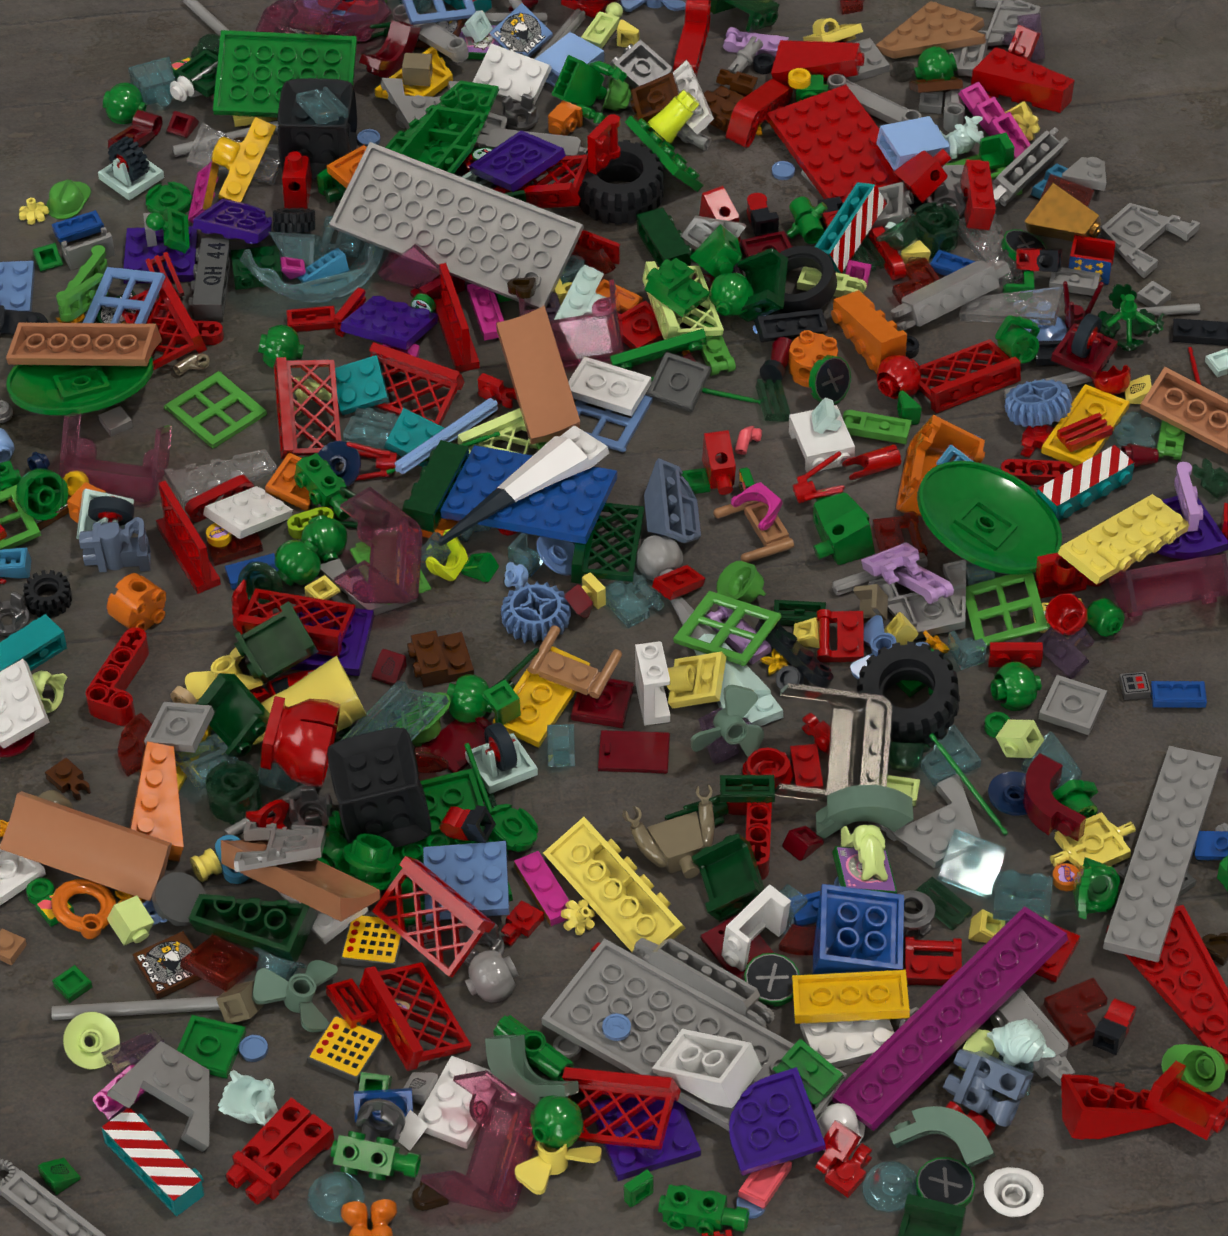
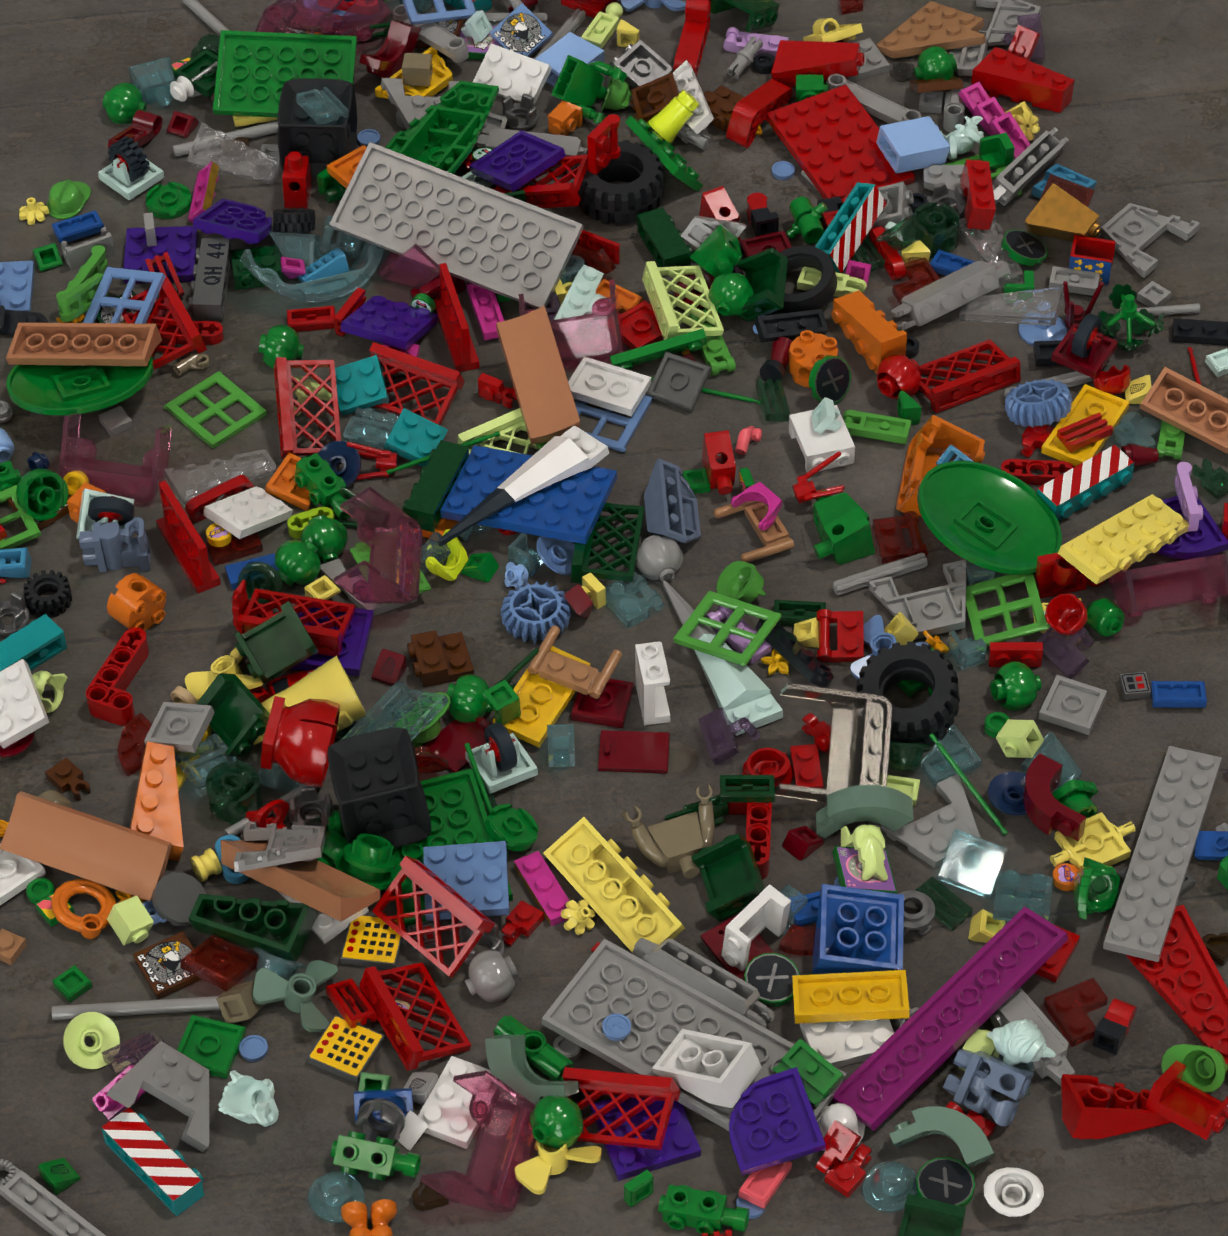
(174, 226): green plate -> none
(242, 158): yellow plate -> none
(279, 1151): red hips -> none
(448, 434): light blue axle -> none
(466, 824): leg -> none
(522, 287): dark brown tile -> none
(675, 286): green plate -> none
(678, 582): red plate -> none
(696, 680): light yellow plate -> none
(730, 724): sand green piece -> none
(738, 82): reddish brown plate -> none
(789, 674): black tile -> none
(799, 78): yellow tile -> none
(872, 601): dark tan panel -> none
(875, 461): red piece -> none
(888, 560): lavender plate -> none
(923, 173): red torso -> none
(925, 584): lavender plate -> none
(931, 969): red plate -> none
(1016, 340): green piece -> none
(1039, 259): leg -> none
(1088, 173): light grey wing -> none

